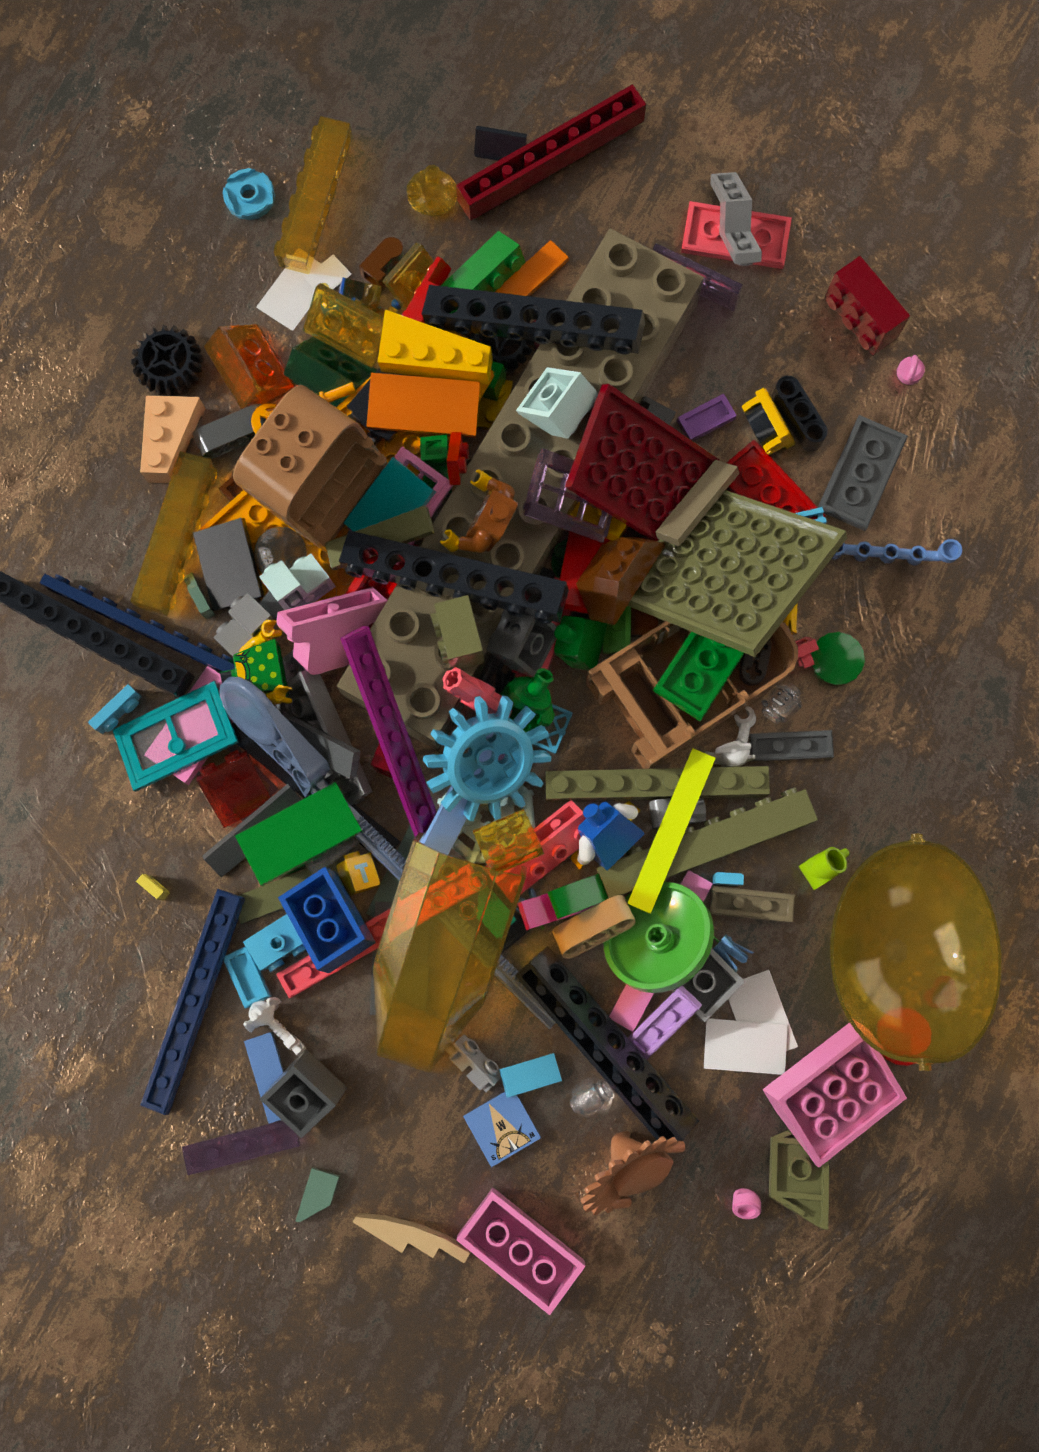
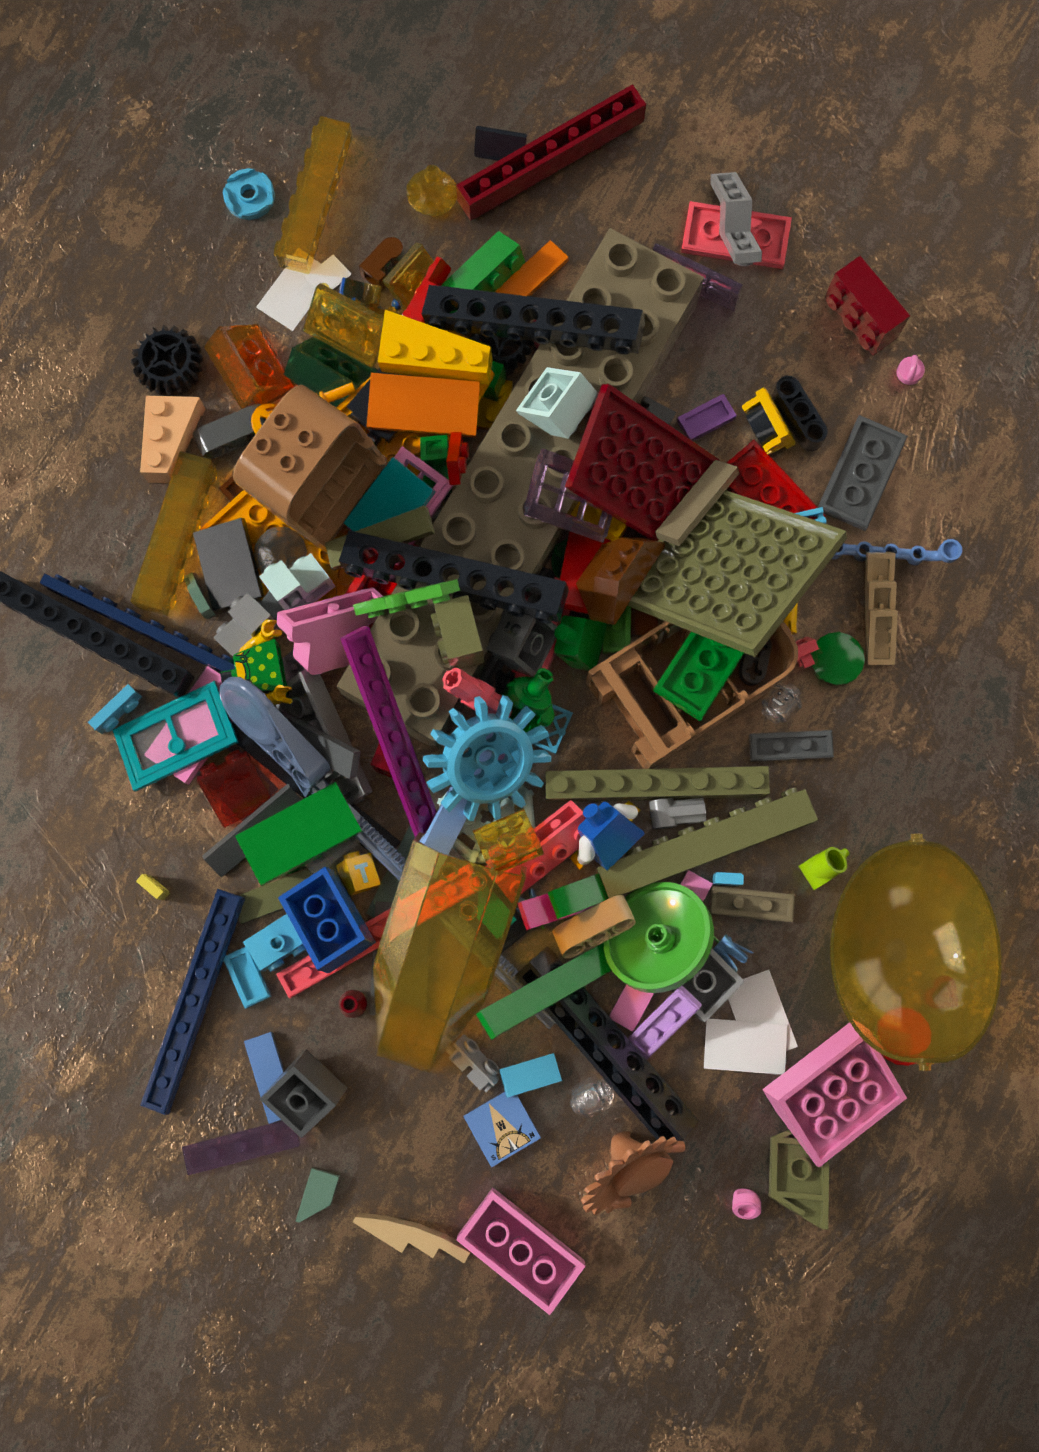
(262, 1014): white piece -> none
(360, 1003): none -> dark red cone
(416, 598): none -> bright green hinge
(489, 520): dark orange torso -> none
(544, 992): none -> green tile
(671, 830): neon yellow sticker -> none
(737, 752): white piece -> none
(880, 608): none -> tan slope

